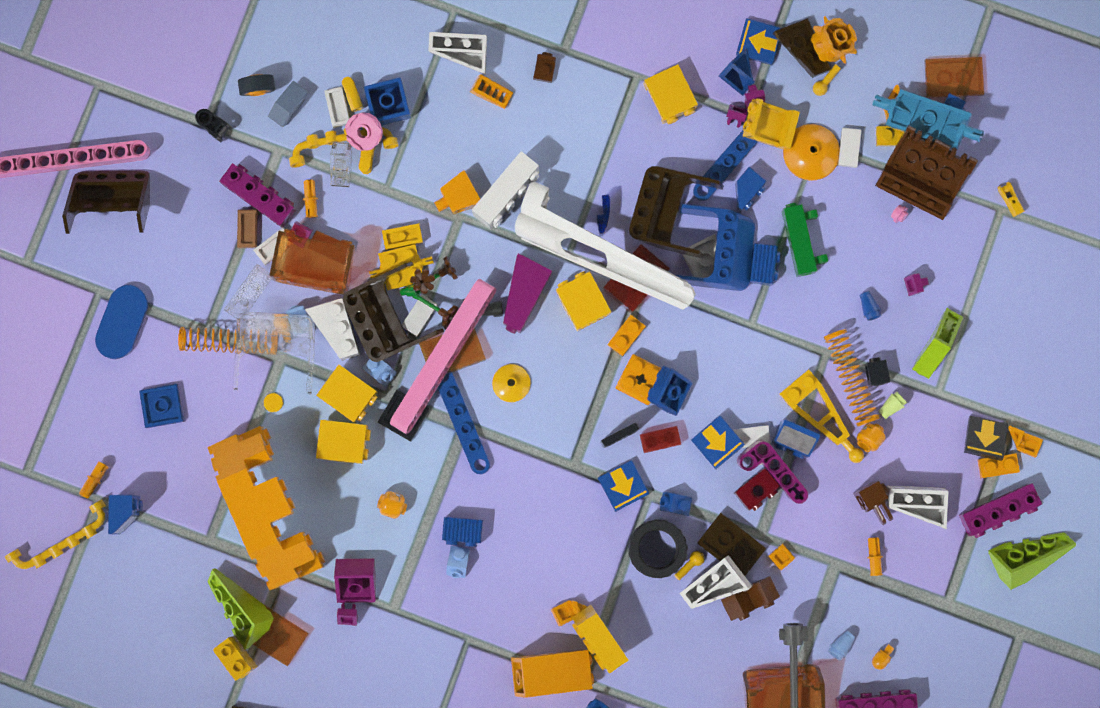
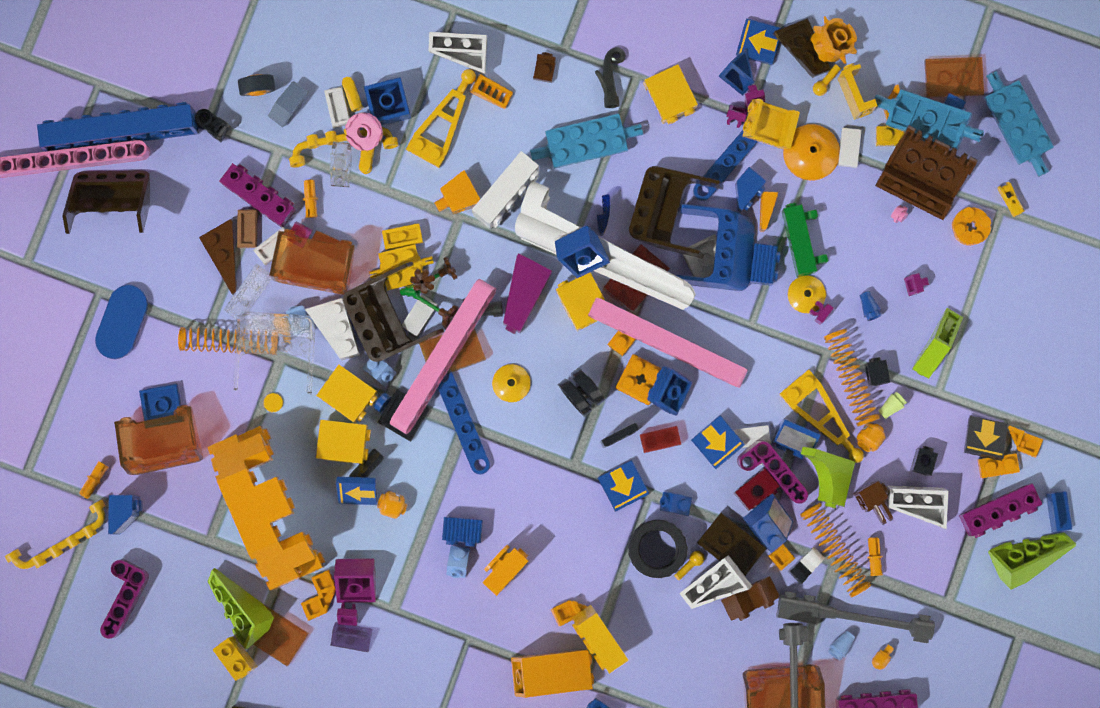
(114, 128): none -> blue brick
(121, 601): none -> magenta beam
(158, 442): none -> clear orange windscreen
(220, 247): none -> reddish brown wing
(320, 604): none -> light orange tile
(351, 637): none -> clear purple slope
(356, 490): none -> blue tile
(369, 465): none -> black slope
(382, 402): none -> blue tile
(428, 150): none -> yellow plate
(504, 568): none -> light orange brick
(581, 252): none -> blue slope
(583, 390): none -> black wheel
(586, 141): none -> dark azure plate
(607, 82): none -> pearl dark grey plant
(667, 342): none -> bright pink beam
(767, 205): none -> light orange slope
(770, 523): none -> blue slope
(799, 300): none -> yellow dish
(806, 565): none -> leg
(808, 609): none -> dark grey bar
(823, 312): none -> magenta tile
(833, 476): none -> lime arch
(852, 94): none -> yellow panel
(865, 585): none -> light orange piece
(916, 464): none -> black brick
(960, 227): none -> light orange plate
(1018, 123): none -> dark azure plate
(1059, 511): none -> blue panel

